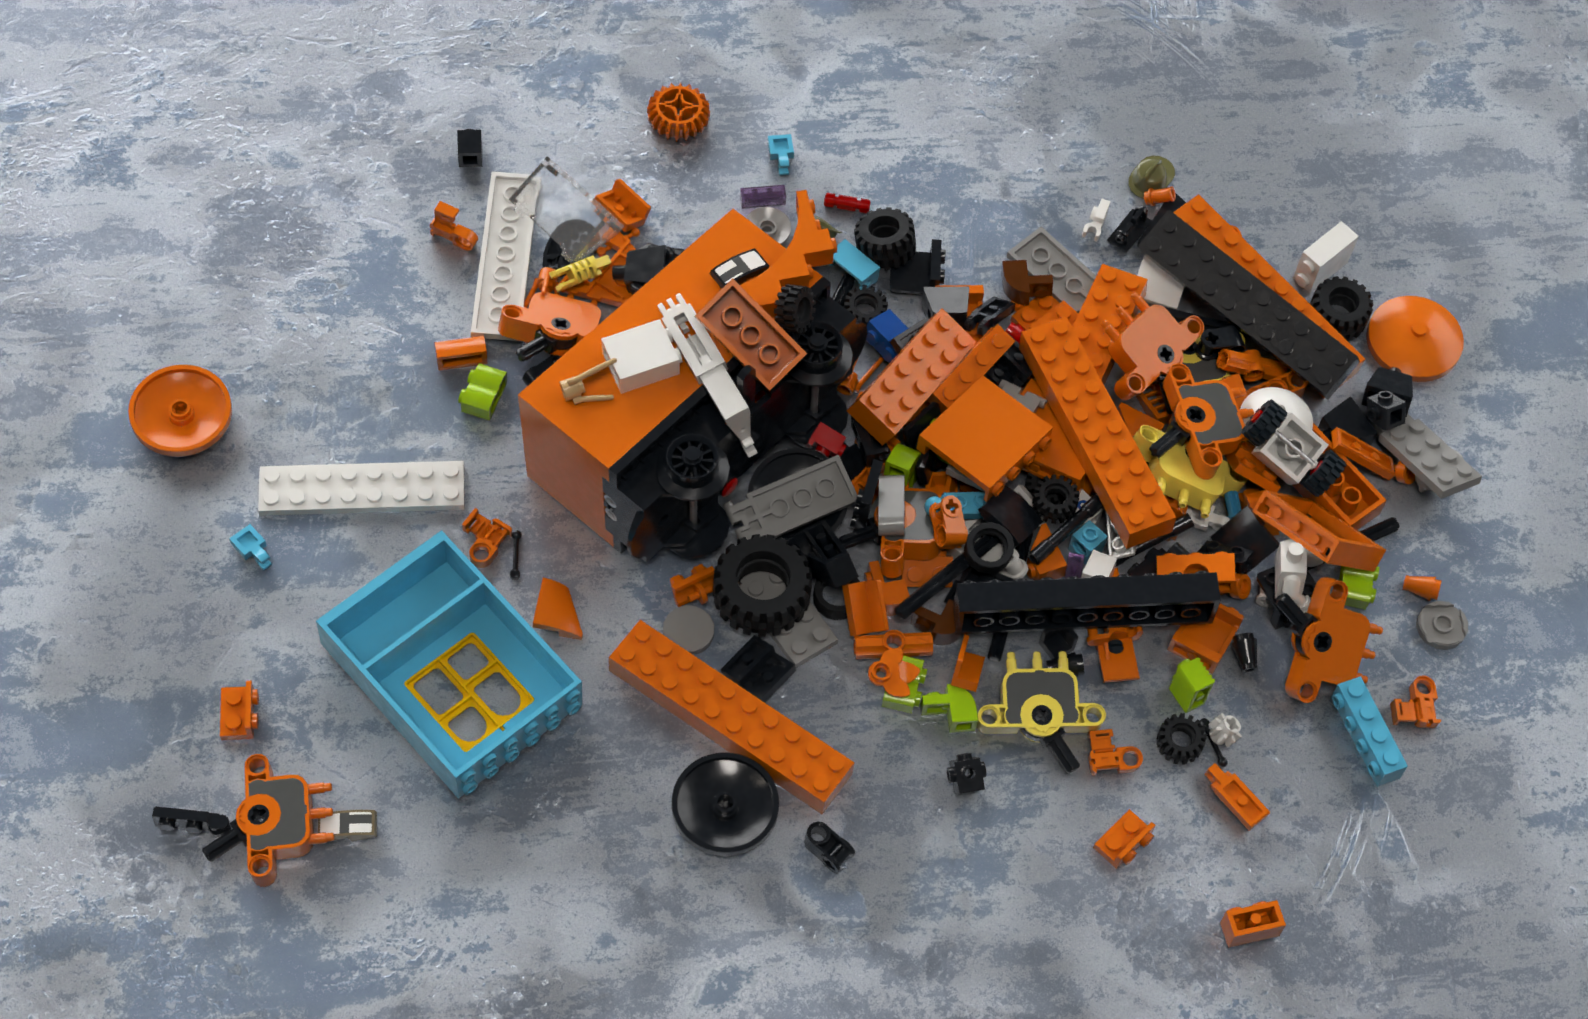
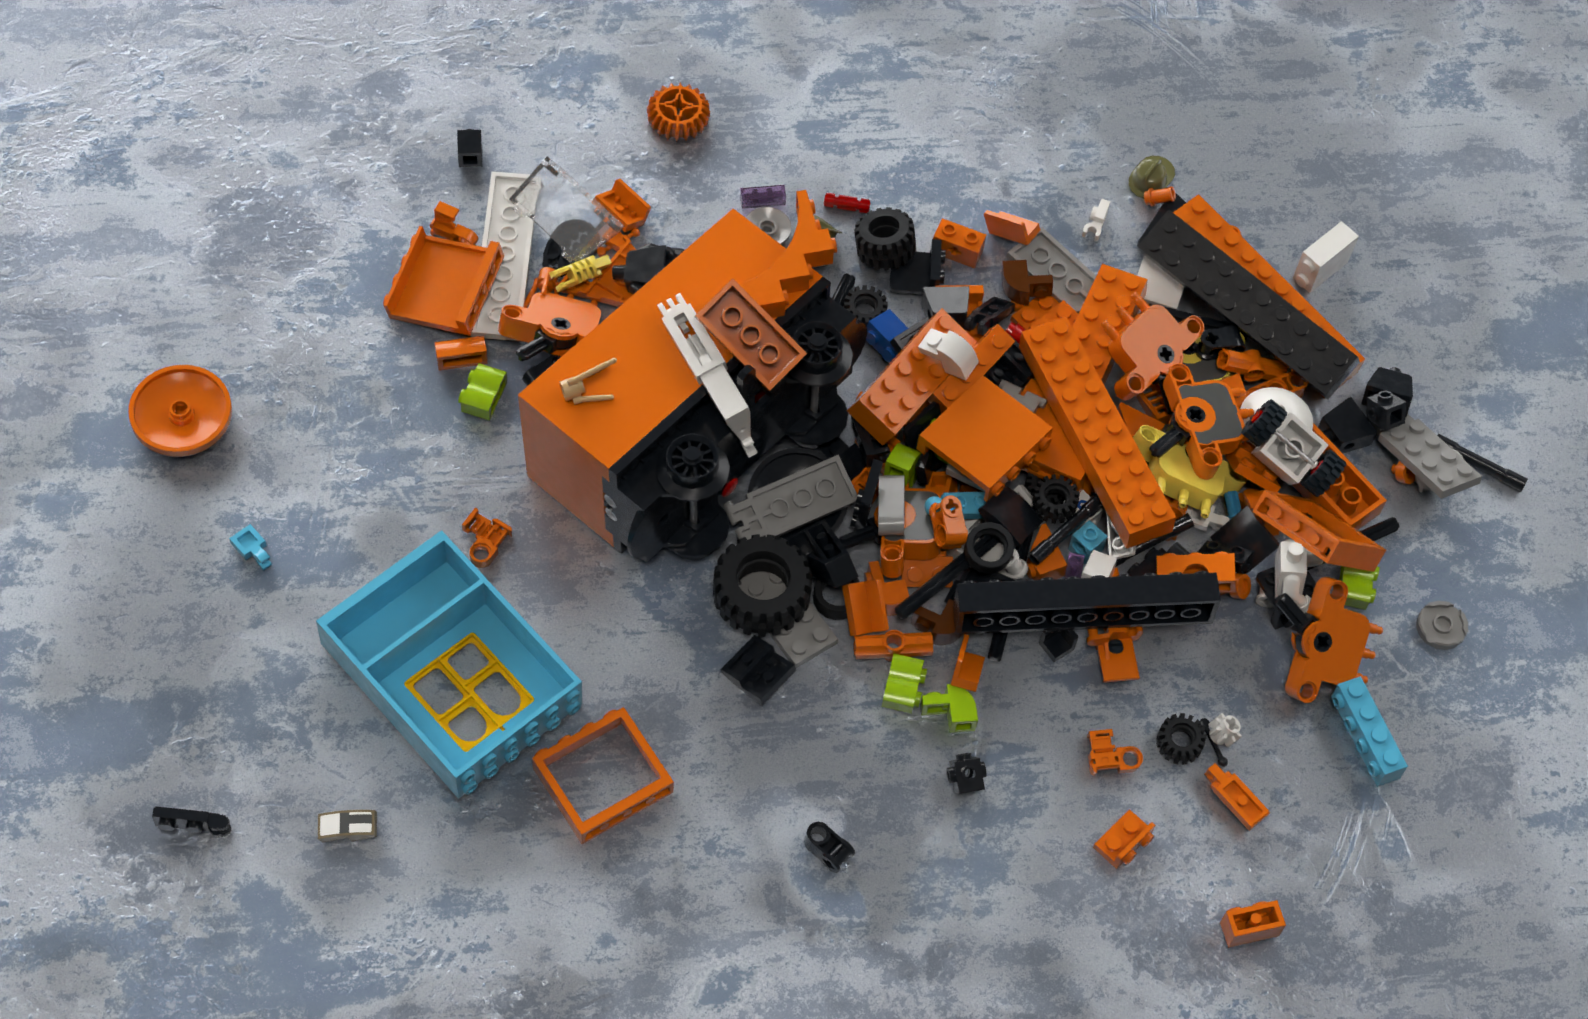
(237, 712): orange bracket -> none
(286, 824): piece -> none
(361, 488): white plate -> none
(443, 283): none -> orange panel
(515, 574): black hinge -> none
(556, 610): orange slope -> none
(621, 810): none -> orange window
(642, 356): white brick -> none
(689, 628): light grey tile -> none
(694, 586): orange hips -> none
(725, 804): black dish -> none
(731, 716): orange brick -> none
(739, 268): slope -> none
(782, 150): medium azure plate -> none
(795, 308): black tyre -> none
(827, 441): red brick -> none
(852, 384): orange plant -> none
(856, 264): medium azure hinge -> none
(897, 673): orange plate -> none
(952, 350): none -> white brick
(960, 242): none -> orange brick
(1011, 227): none -> orange panel
(1046, 694): piece -> none
(1075, 663): black cone -> none
(1130, 228): black hinge -> none
(1191, 684): lime brick -> none
(1207, 640): orange panel -> none
(1246, 651): black cone -> none
(1347, 295): black tyre -> none
(1362, 453): orange tile -> none
(1415, 337): orange dish -> none
(1419, 707): orange piece -> none
(1423, 586): orange cone -> none
(1505, 475): none -> black piece

